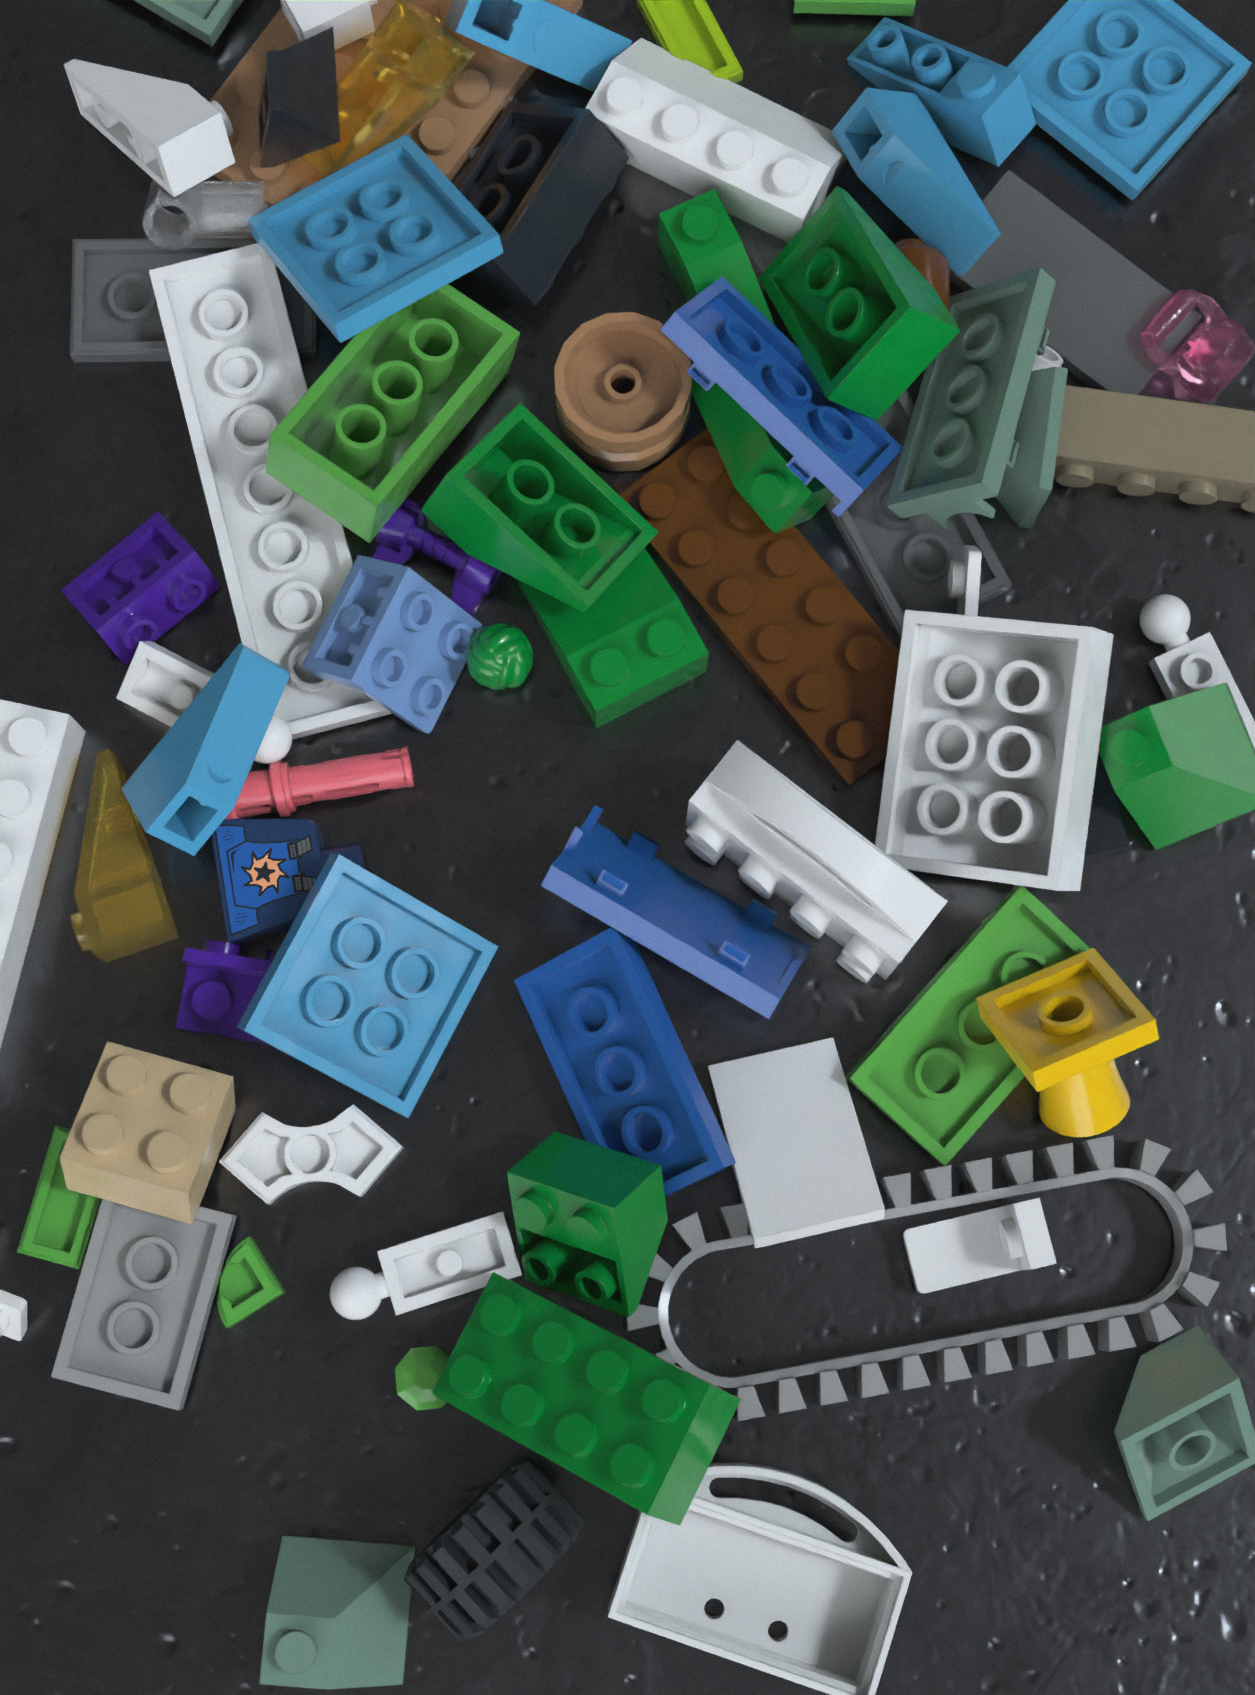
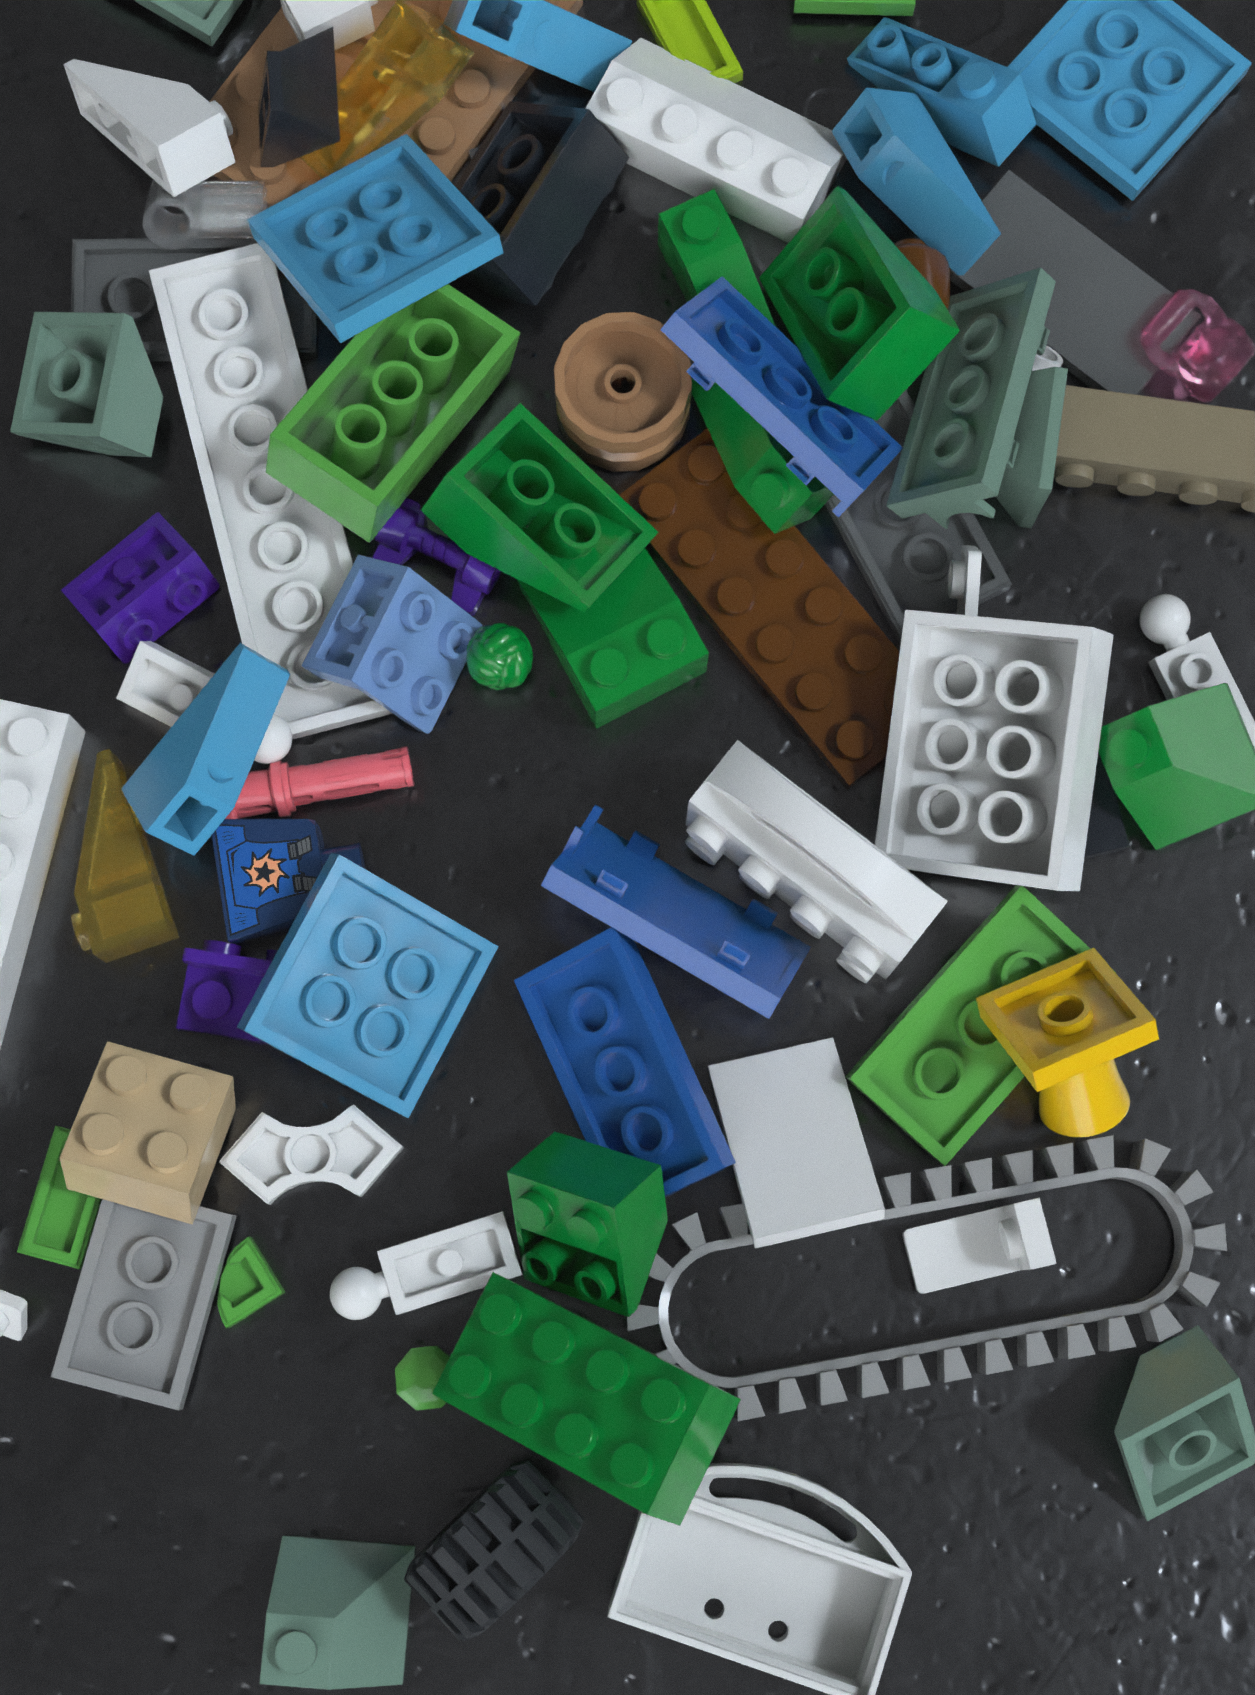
(88, 385): none -> sand green slope

